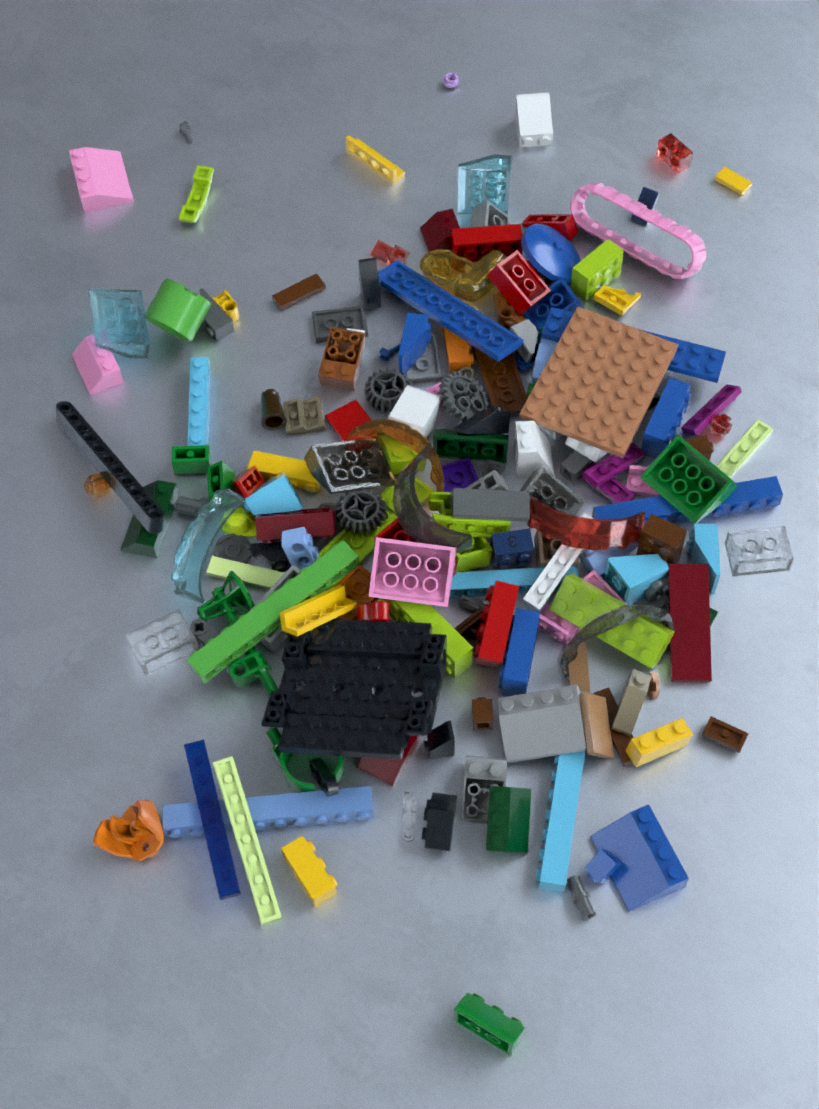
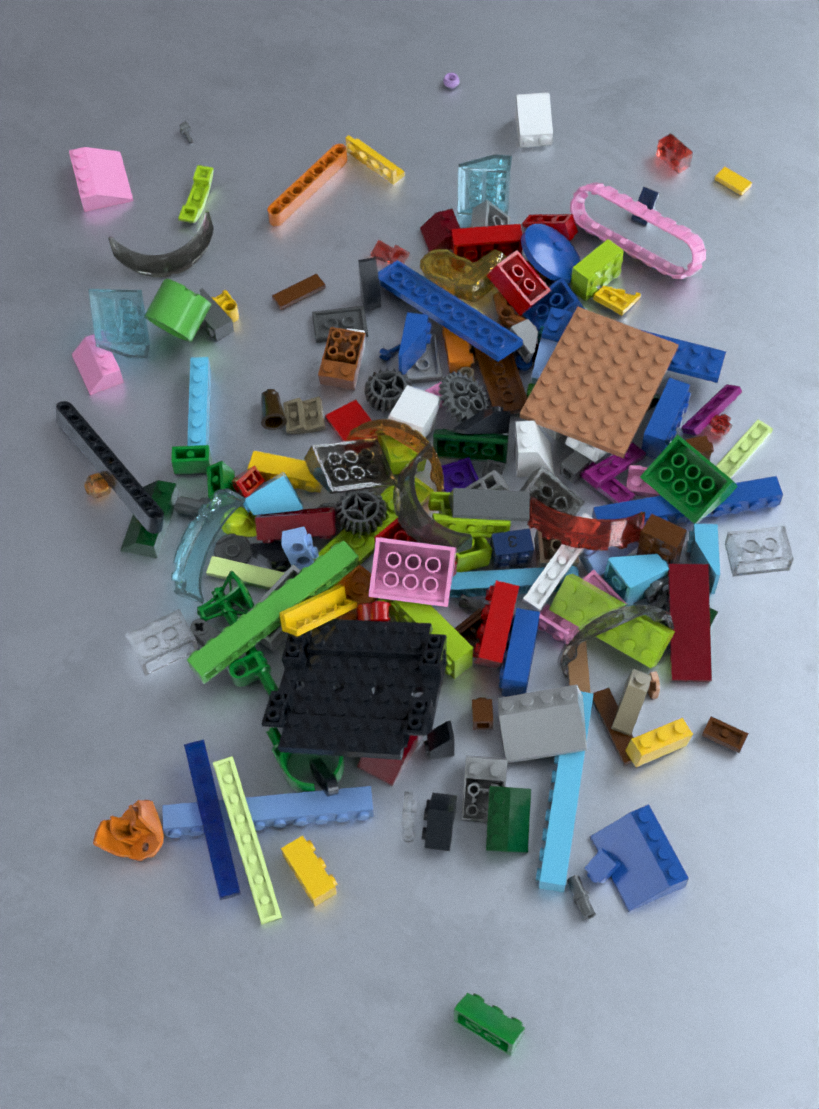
(169, 263): none -> clear smoke windscreen
(307, 185): none -> orange beam
(596, 725): medium nougat tile -> none

